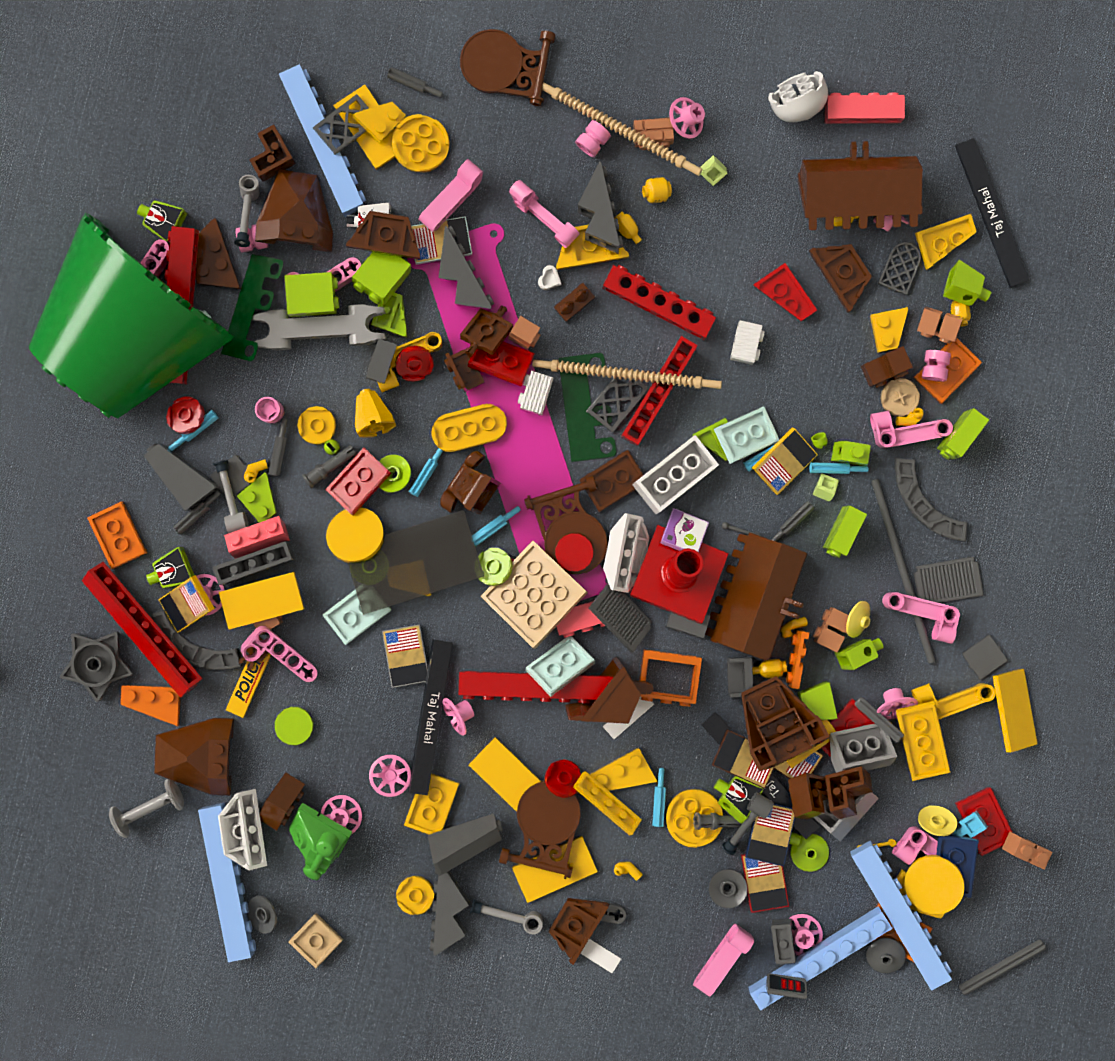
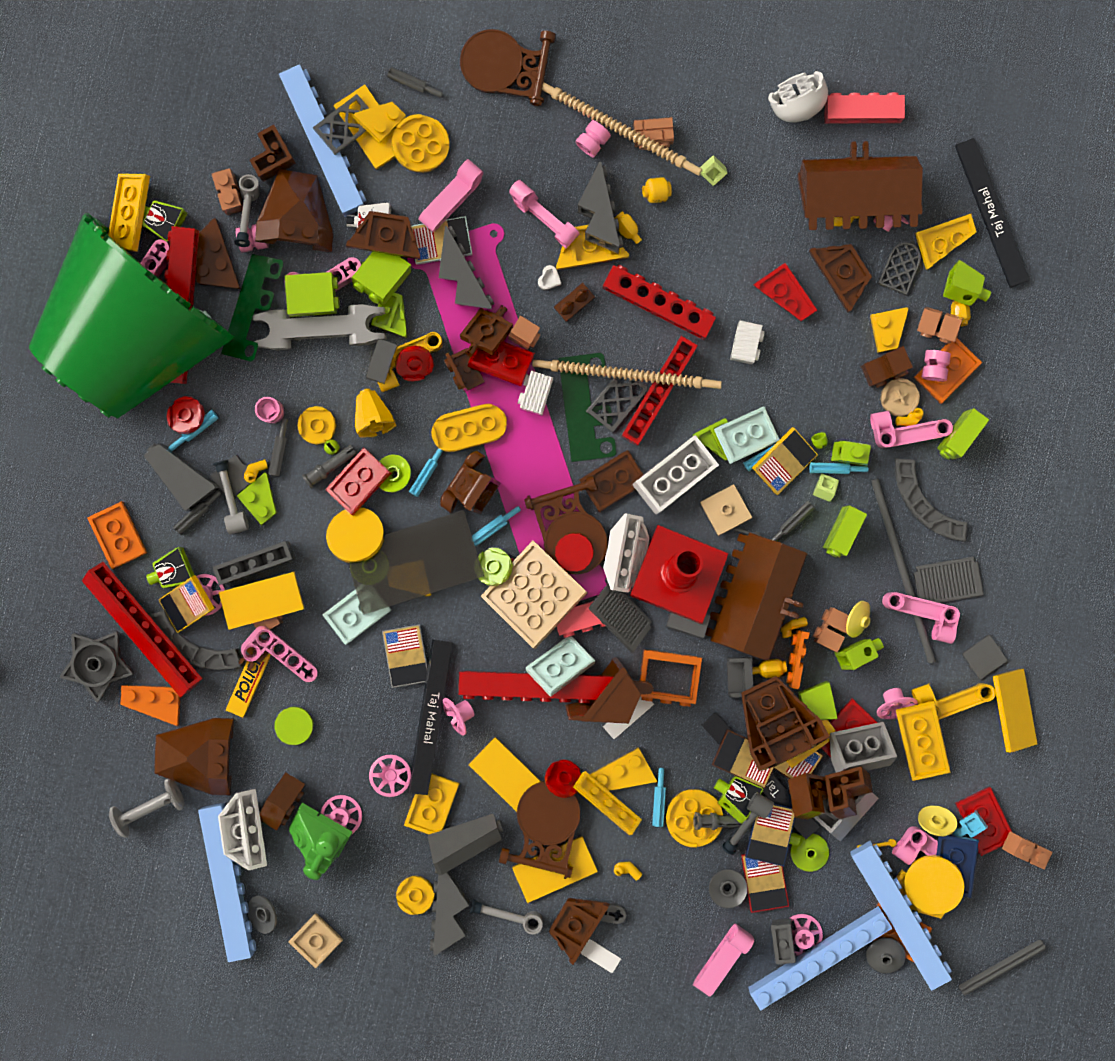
(129, 210): none -> yellow tile
(229, 198): none -> nougat piece
(256, 537): coral brick -> none
(684, 531): tile -> none
(689, 115): bright pink wheel -> none
(726, 510): none -> tan plate
(786, 986): slope -> none
(883, 723): dark grey axle -> none

